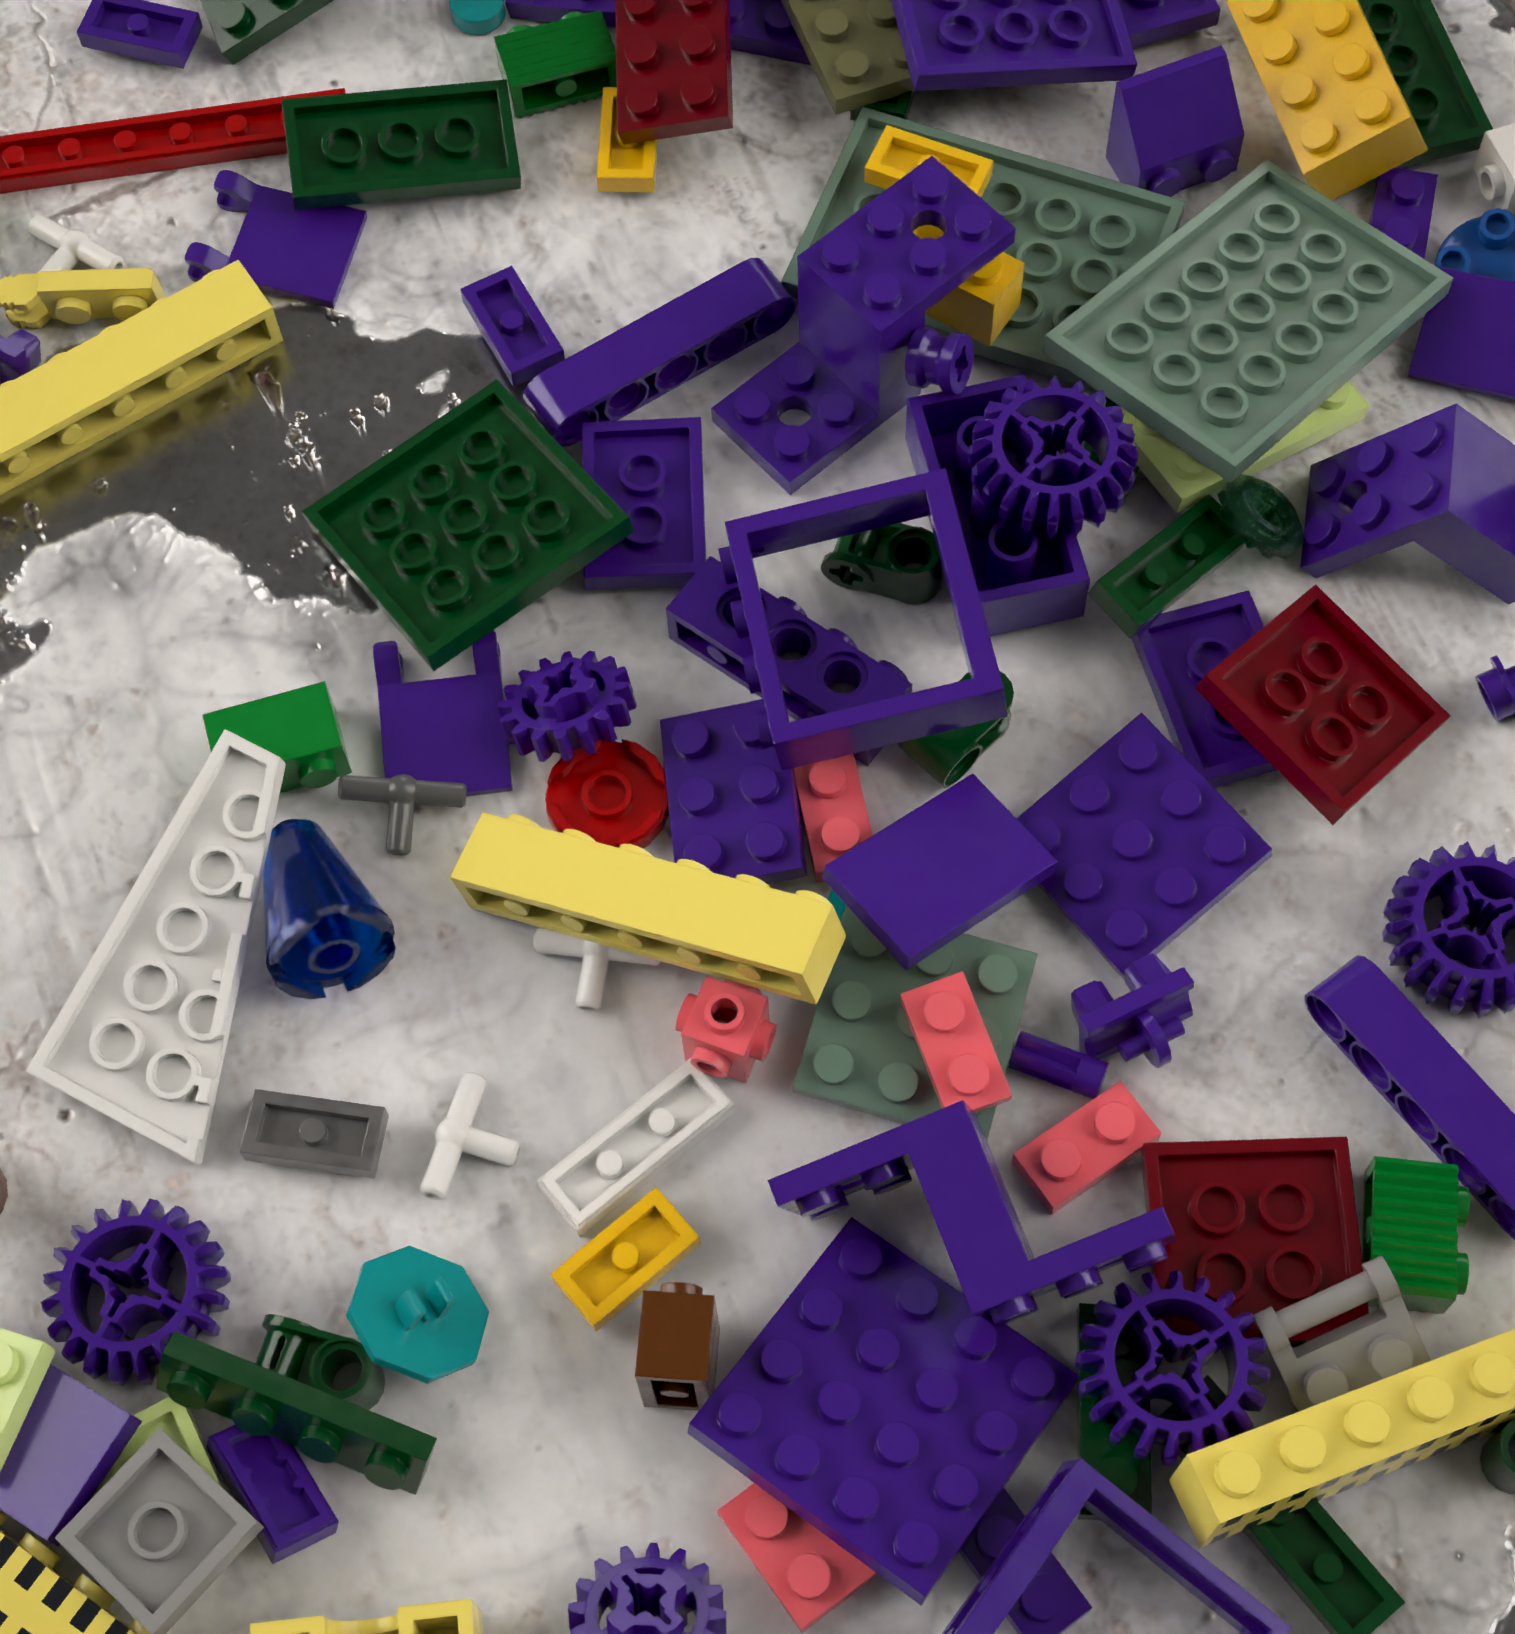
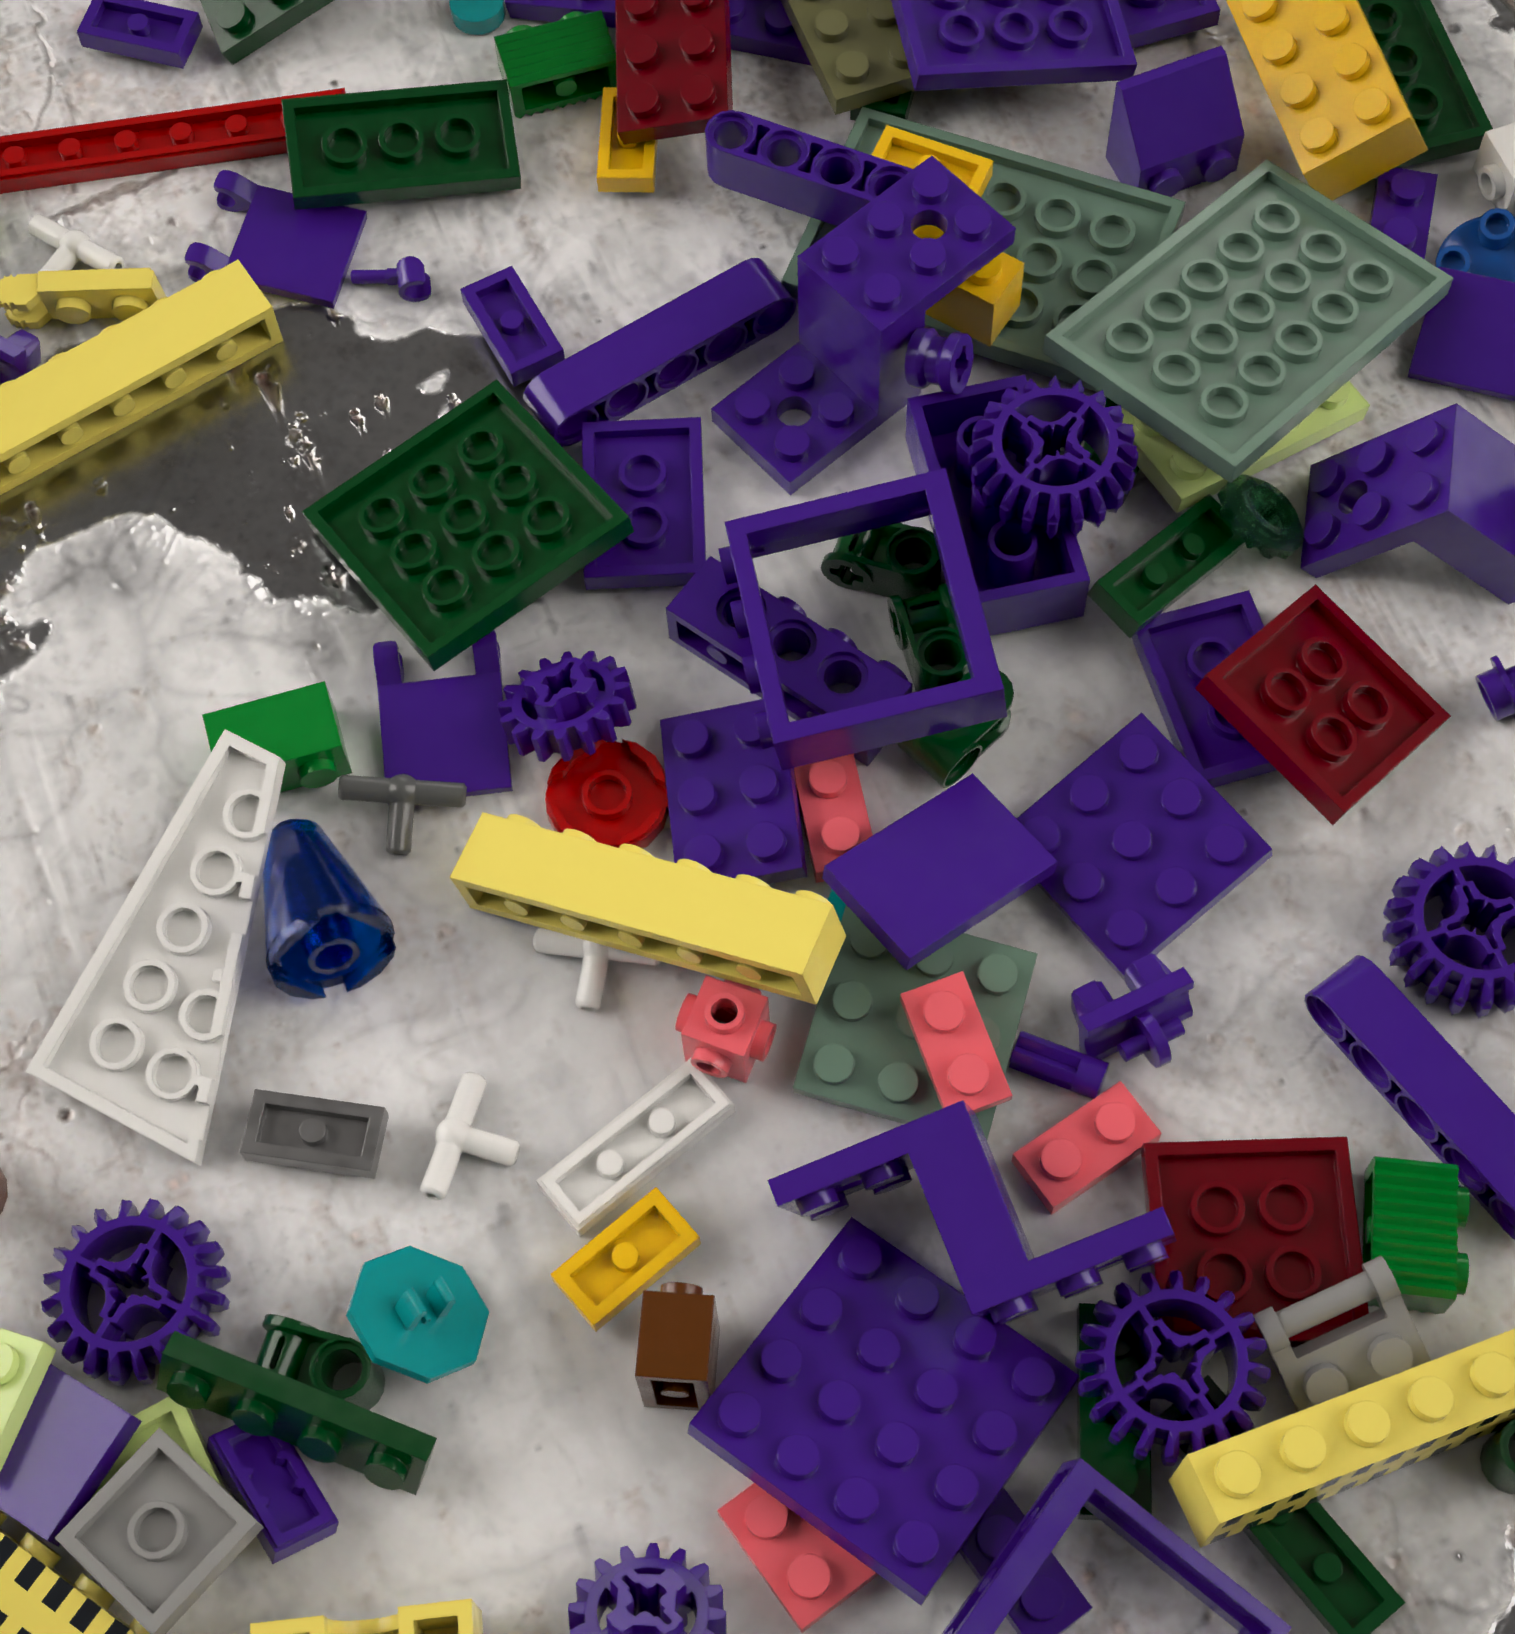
(409, 275): none -> dark purple hand
(794, 167): none -> dark purple beam
(928, 636): none -> dark green piece

